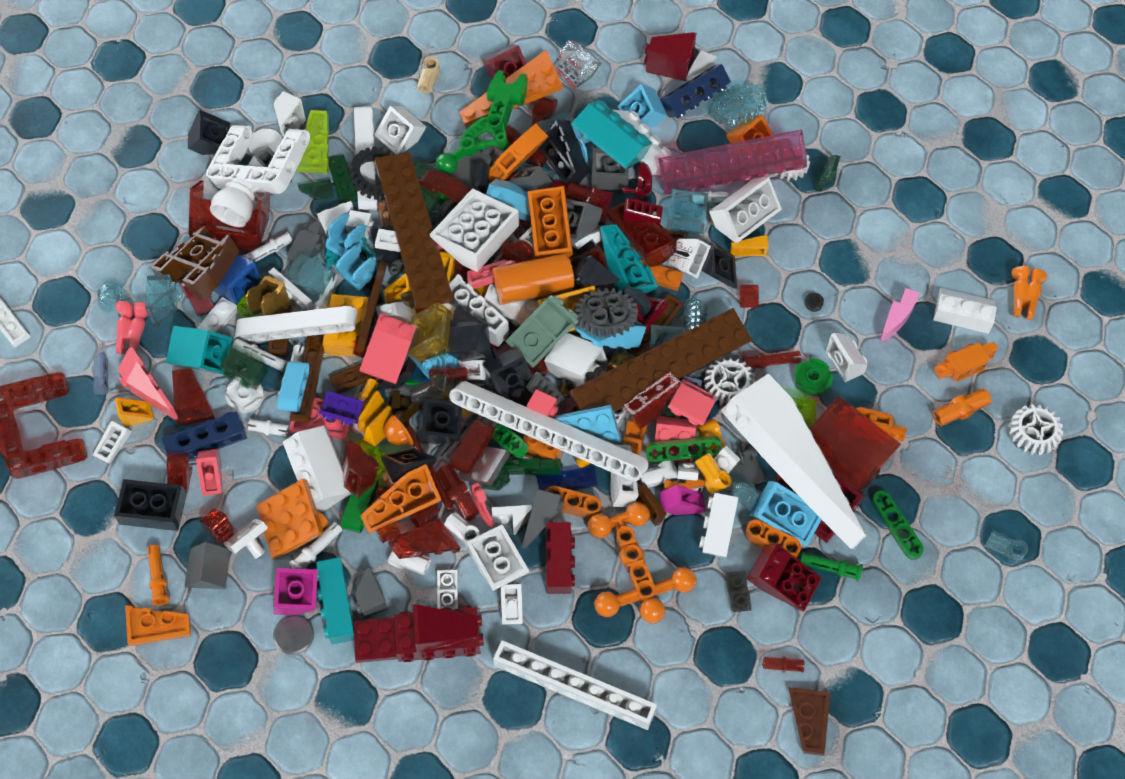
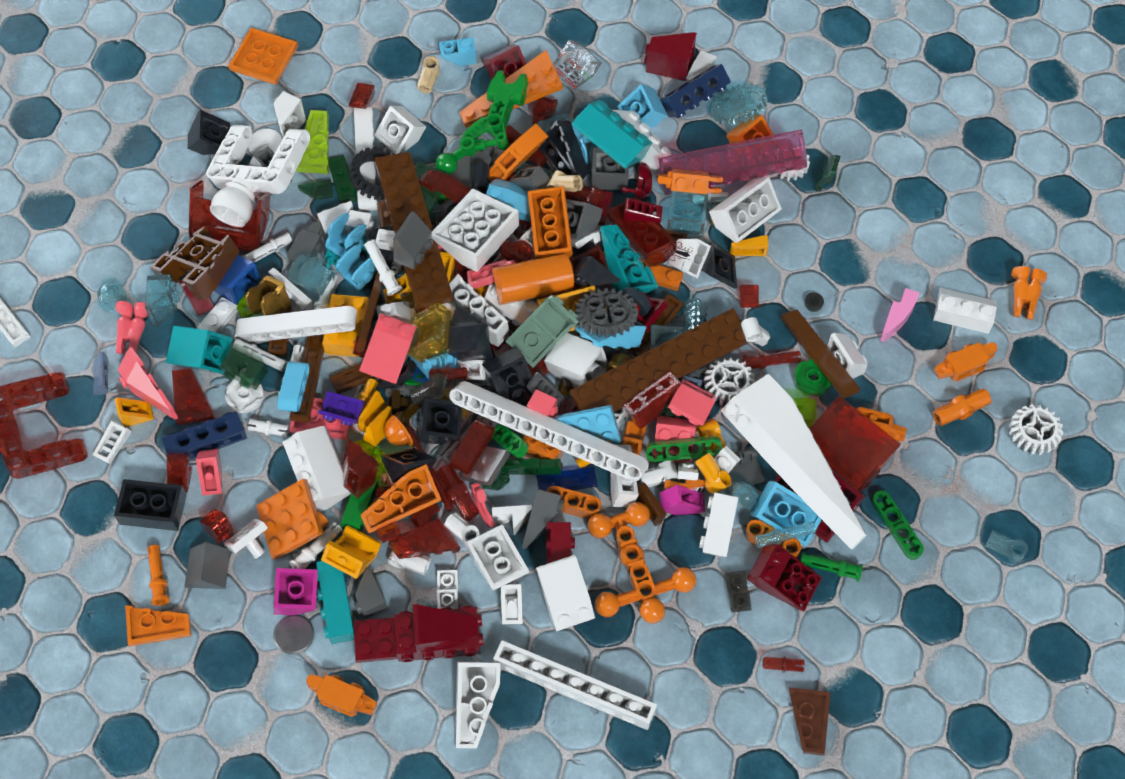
(263, 56): none -> orange plate
(340, 695): none -> orange hinge
(351, 552): none -> light orange panel
(362, 96): none -> clear red slope
(386, 275): none -> white pin
(412, 241): none -> dark grey slope
(459, 51): none -> medium azure slope
(475, 695): none -> white wedge
(565, 593): none -> white slope
(570, 182): none -> tan piece
(689, 181): none -> orange hinge
(754, 332): none -> white piece
(778, 536): none -> clear light blue pin
(820, 353): none -> reddish brown tile

